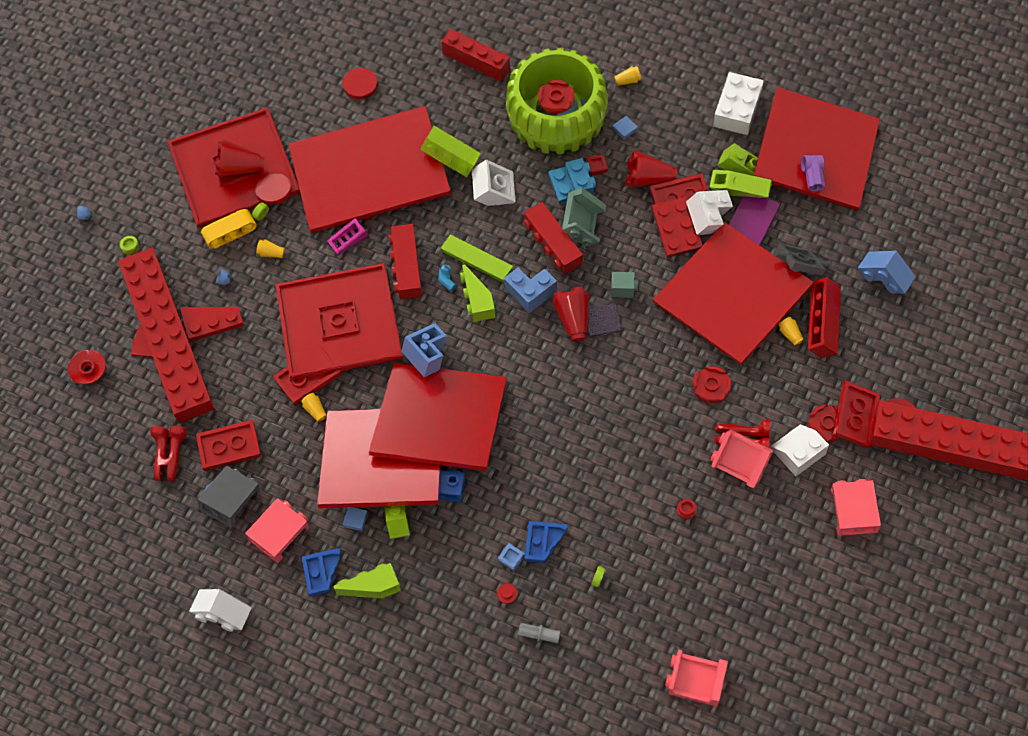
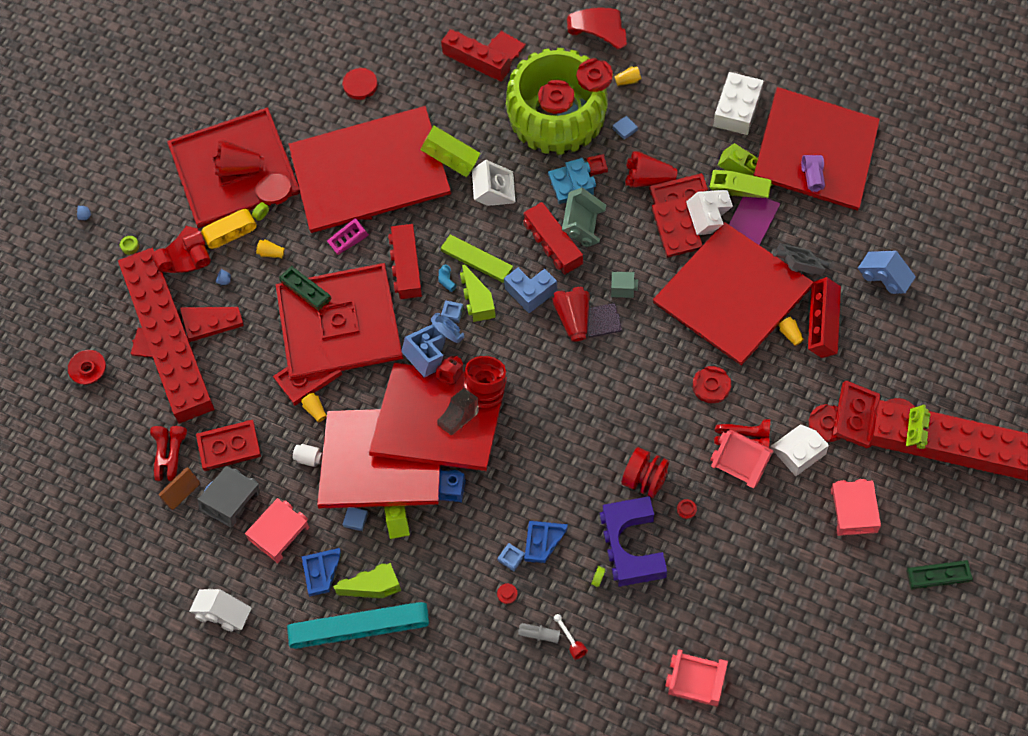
(179, 488): none -> dark orange slope
(183, 254): none -> red panel
(305, 288): none -> dark green tile
(307, 455): none -> white brick
(358, 625): none -> teal beam
(447, 328): none -> medium blue tile
(450, 370): none -> red rock
(452, 311): none -> medium blue tile
(460, 410): none -> clear smoke arch
(485, 380): none -> red wheel
(507, 44): none -> red piece
(577, 648): none -> hinge
(594, 75): none -> red tile
(599, 22): none -> red panel
(627, 567): none -> dark purple arch
(645, 472): none -> red wheel
(918, 420): none -> lime hinge
(939, 574): none -> dark green tile

